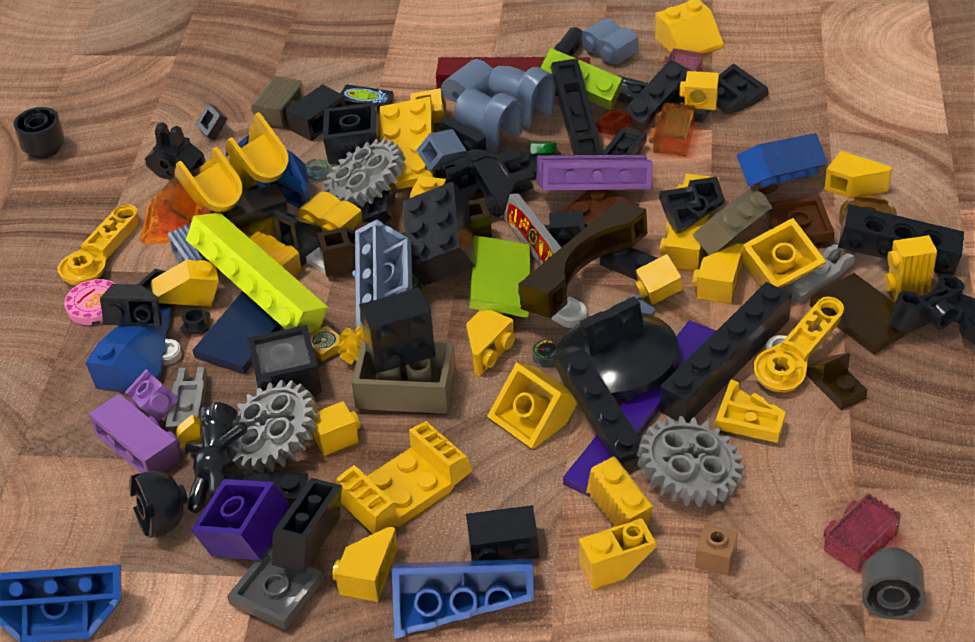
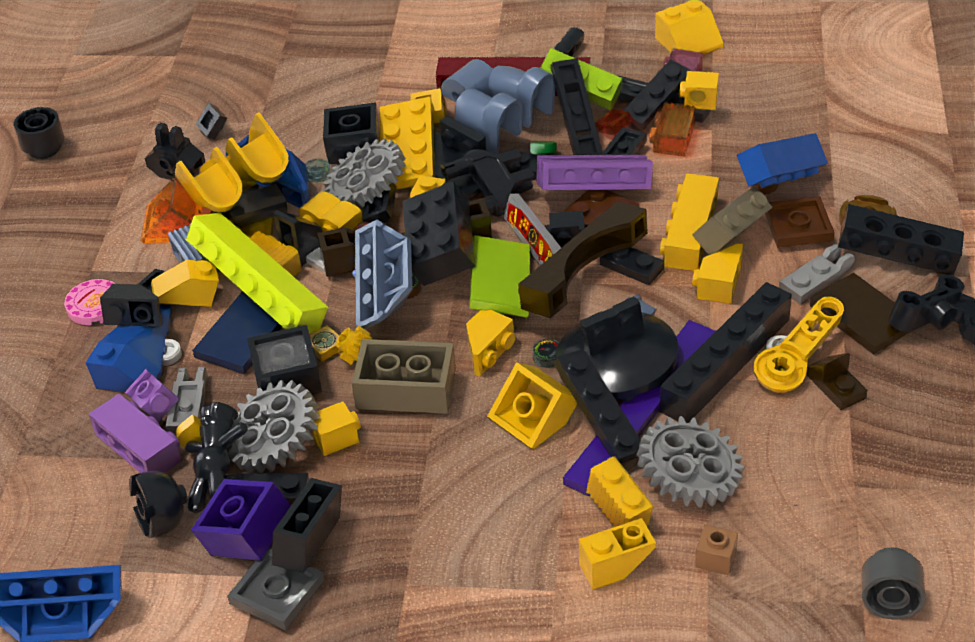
(91, 259): yellow beam -> none
(195, 321): black plate -> none
(276, 98): dark tan brick -> none
(307, 114): black brick -> none
(362, 95): tile -> none
(366, 565): yellow slope -> none
(397, 330): black brick -> none
(406, 482): yellow plate -> none
(440, 149): sand blue brick -> none
(456, 590): blue wedge -> none
(503, 534): black brick -> none
(571, 313): white tile -> none
(610, 41): sand blue brick -> none
(658, 280): yellow brick -> none
(692, 203): black slope -> none
(738, 90): black slope -> none
(749, 415): yellow wing -> none
(781, 255): yellow slope -> none
(856, 176): yellow slope -> none
(861, 531): clear pink brick -> none
(911, 266): yellow brick -> none

